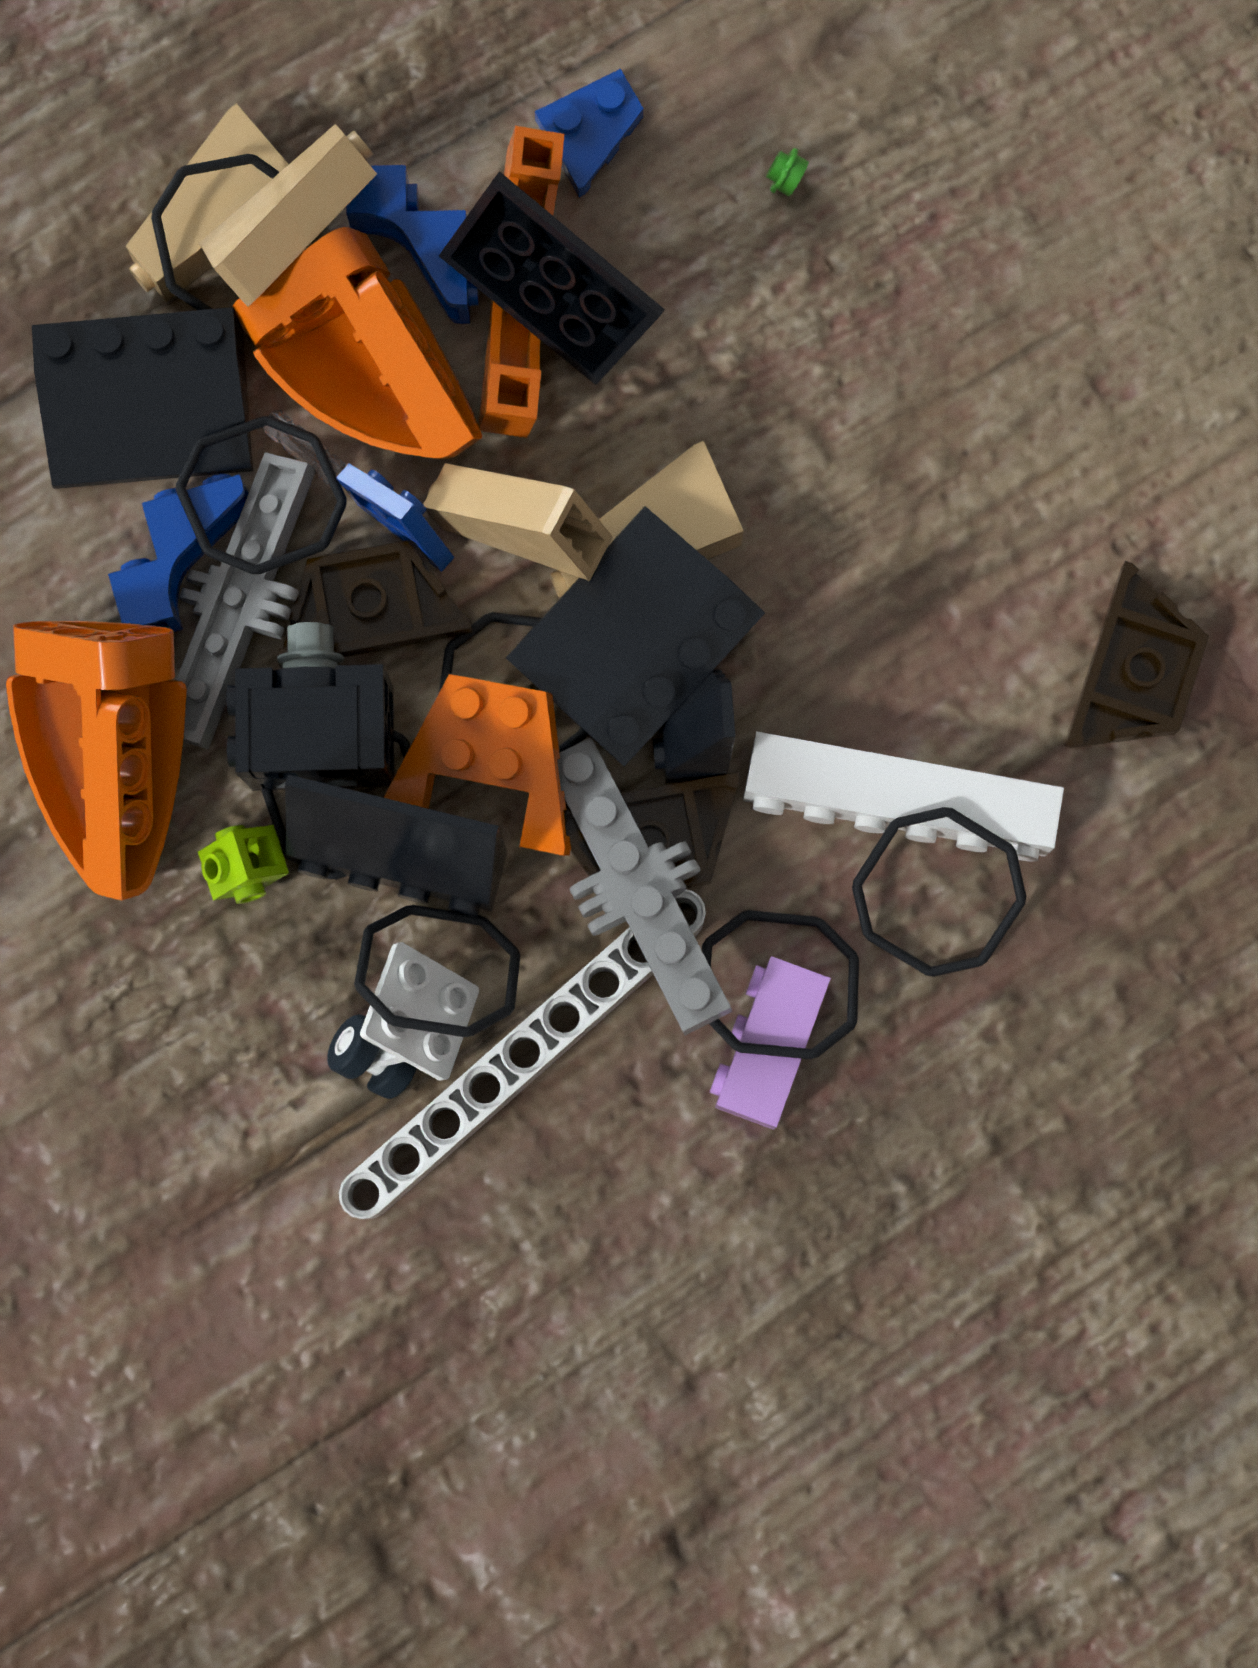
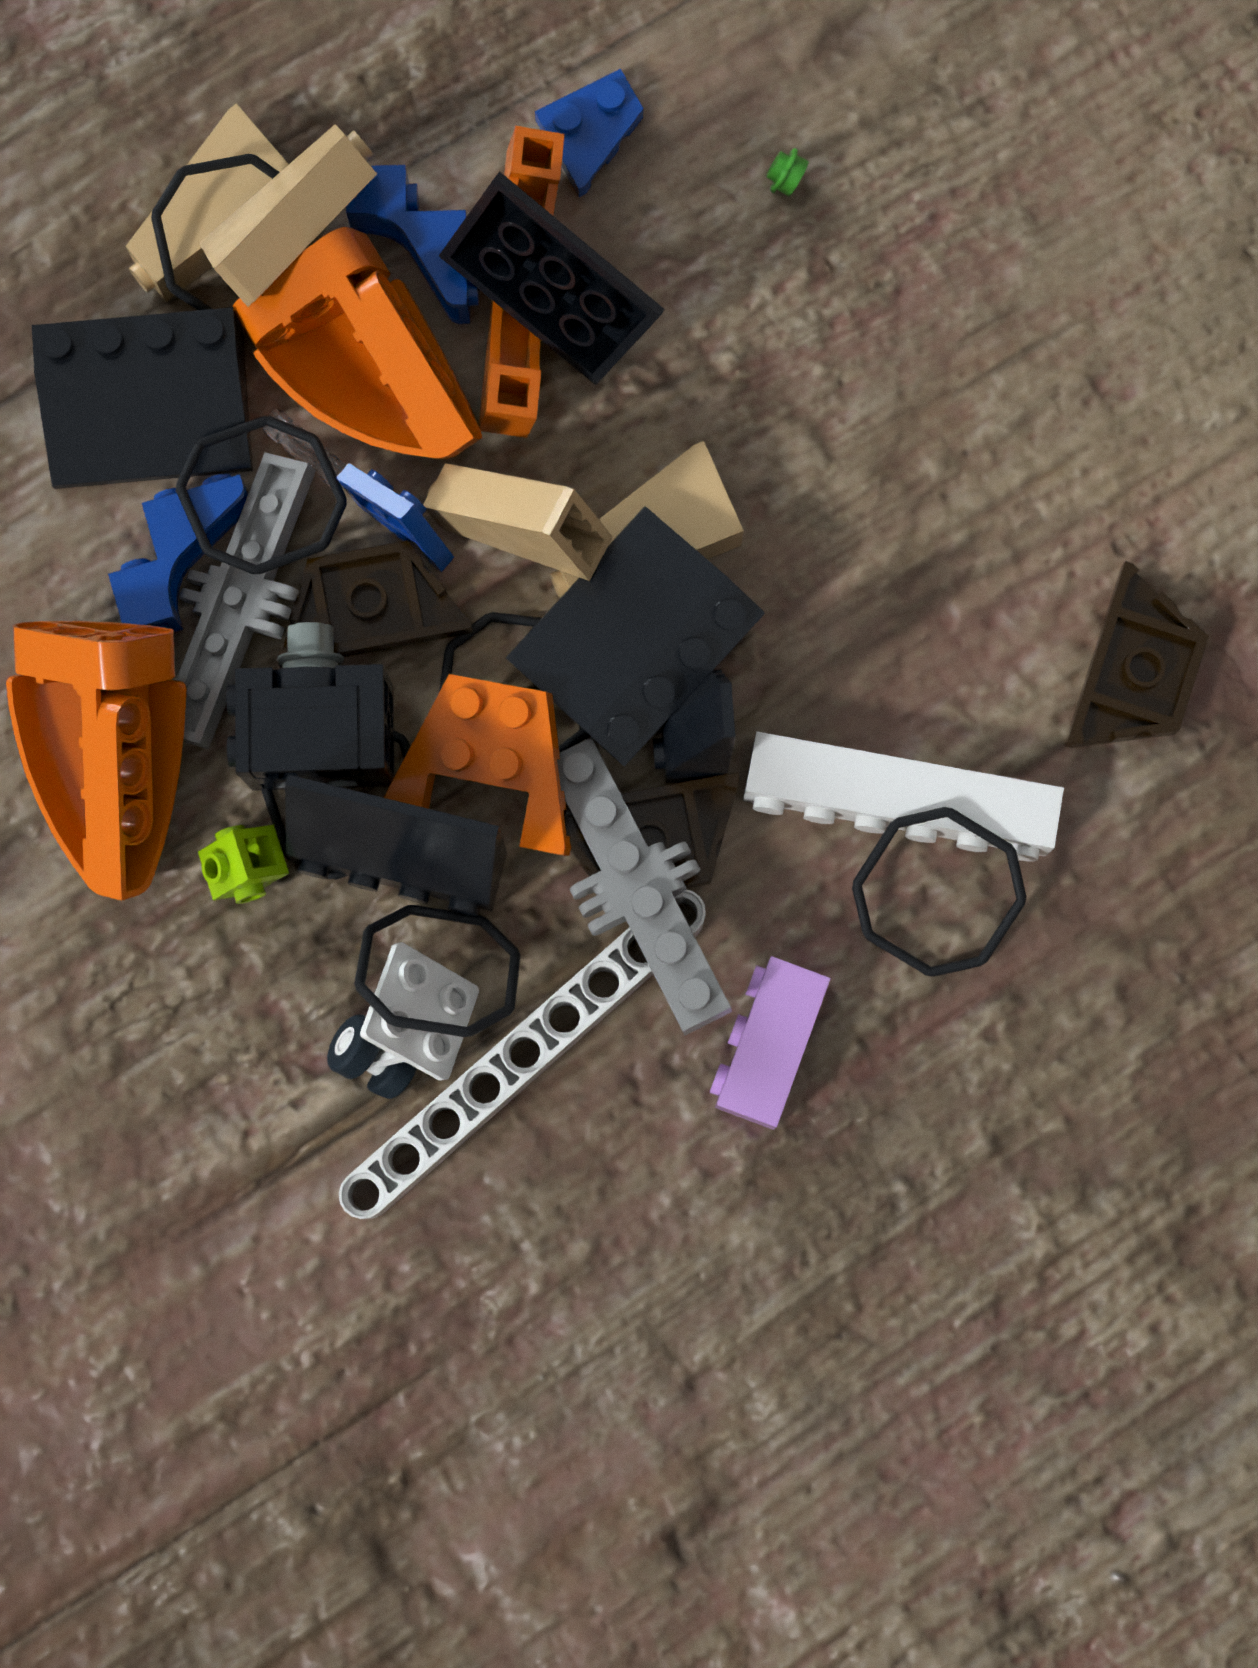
(853, 982): black piece -> none

